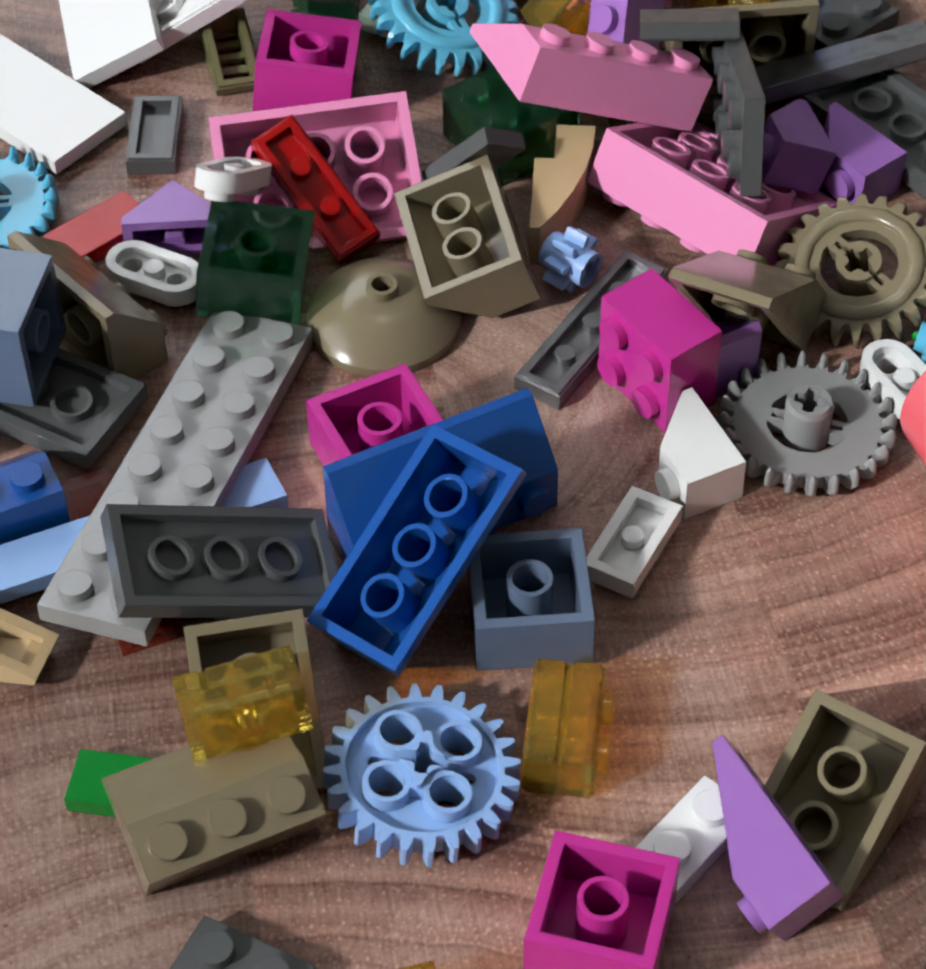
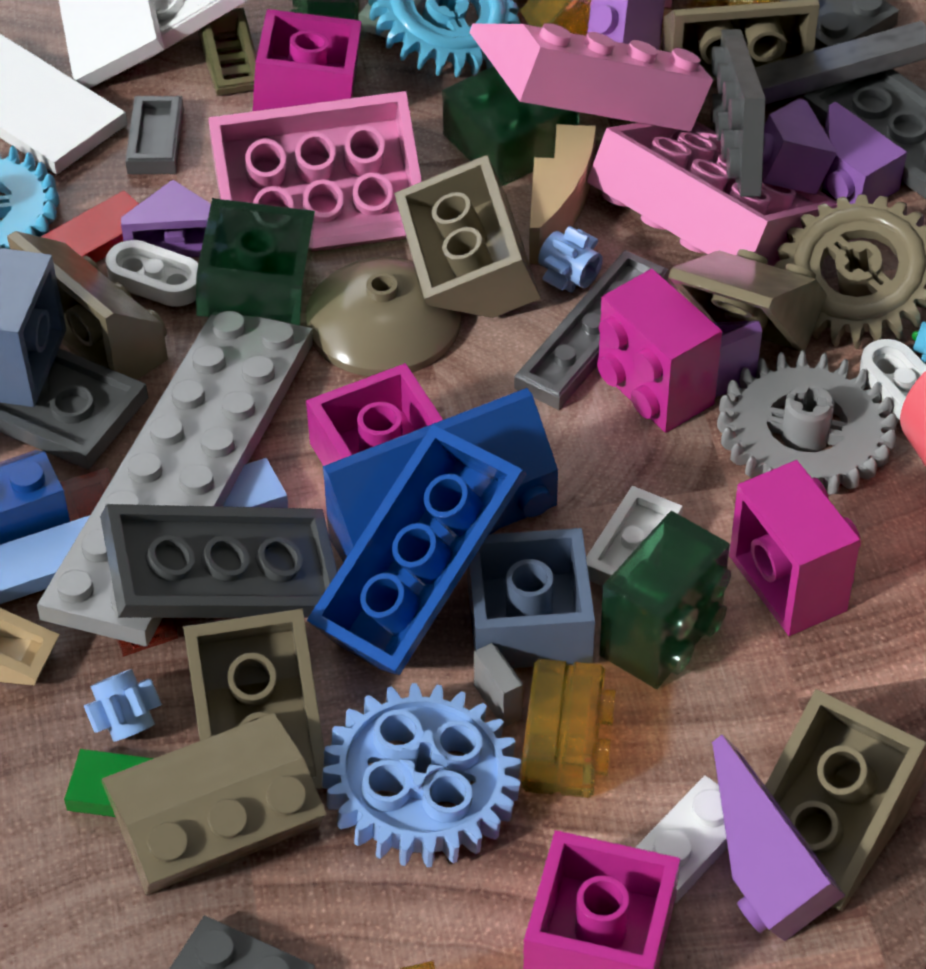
(122, 705): none -> light blue gear
(231, 176): white plate -> none
(242, 703): clear yellow brick -> none
(315, 186): red tile -> none
(496, 143): dark grey tile -> none
(498, 684): none -> light grey tile
(664, 600): none -> clear green brick
(689, 24): dark grey tile -> none
(698, 460): white slope -> none
(794, 547): none -> dark pink brick

